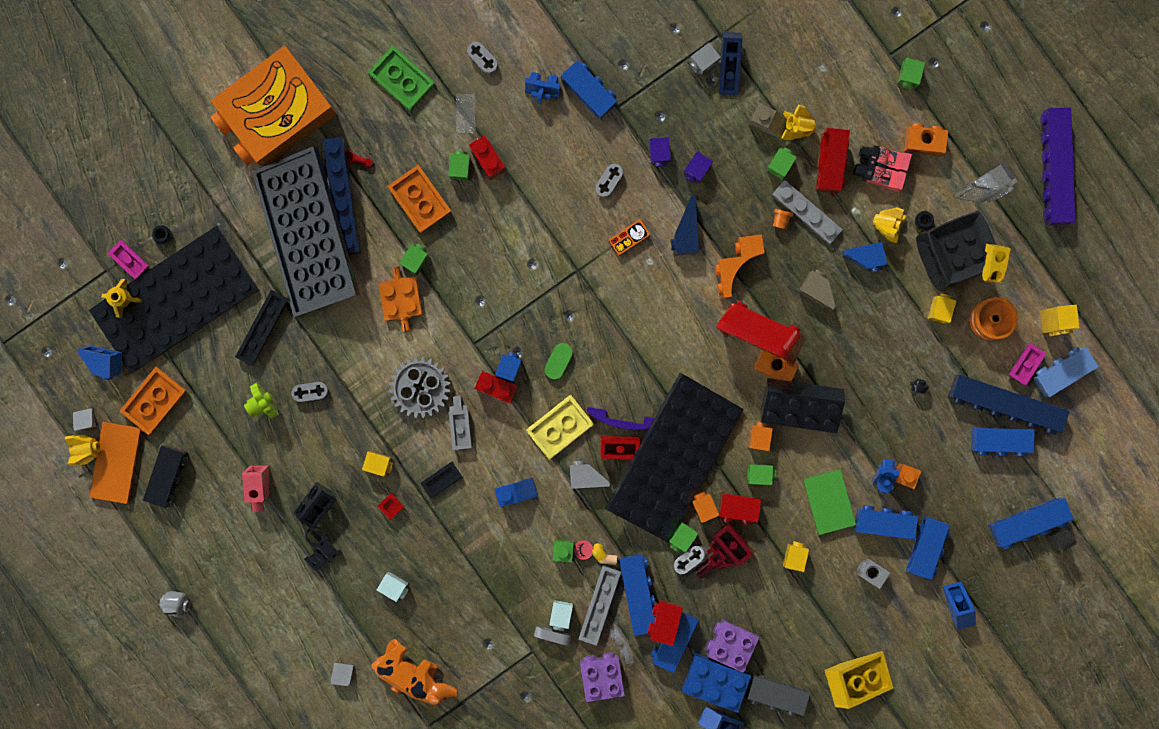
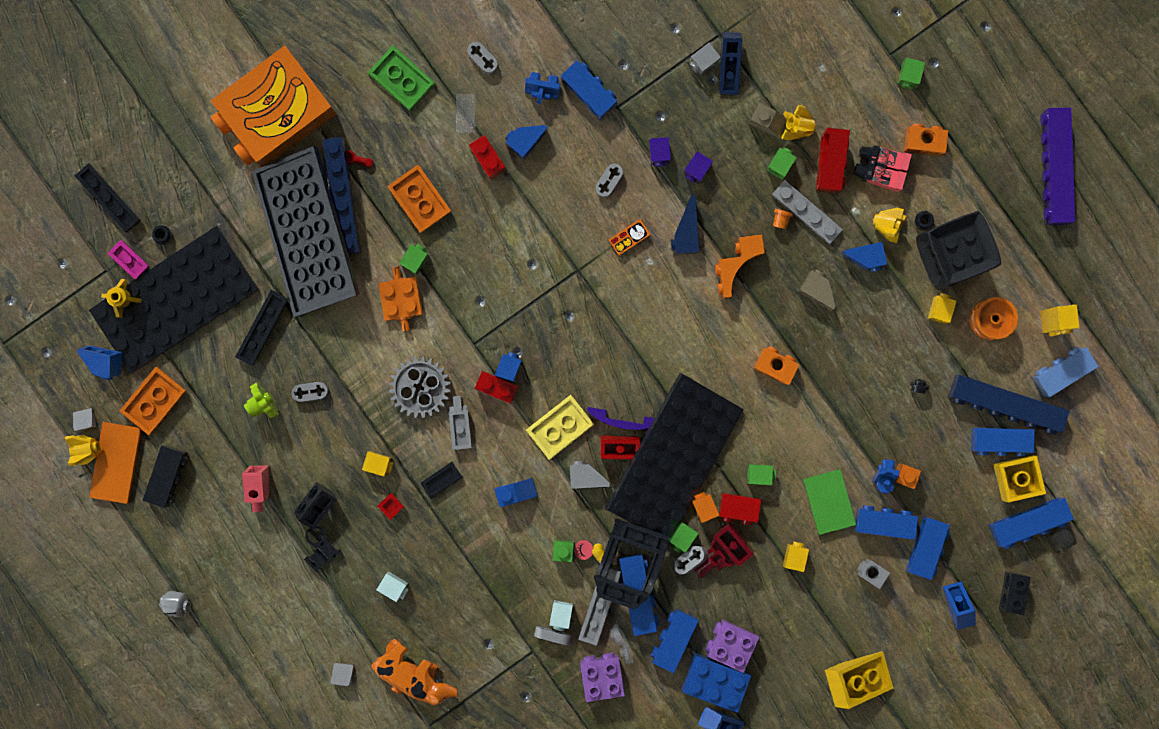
(107, 198): none -> black plate
(459, 165): bright green brick -> none
(525, 139): none -> blue slope
(558, 361): bright green tile -> none
(640, 537): none -> black wedge
(665, 622): red brick -> none
(760, 436): orange brick -> none
(761, 332): red windscreen -> none
(777, 695): dark grey brick -> none
(802, 405): black brick -> none
(988, 186): clear slope -> none
(996, 263): yellow leg -> none
(1014, 593): none -> black brick
(1019, 478): none -> yellow brick
(1027, 364): dark pink plate -> none

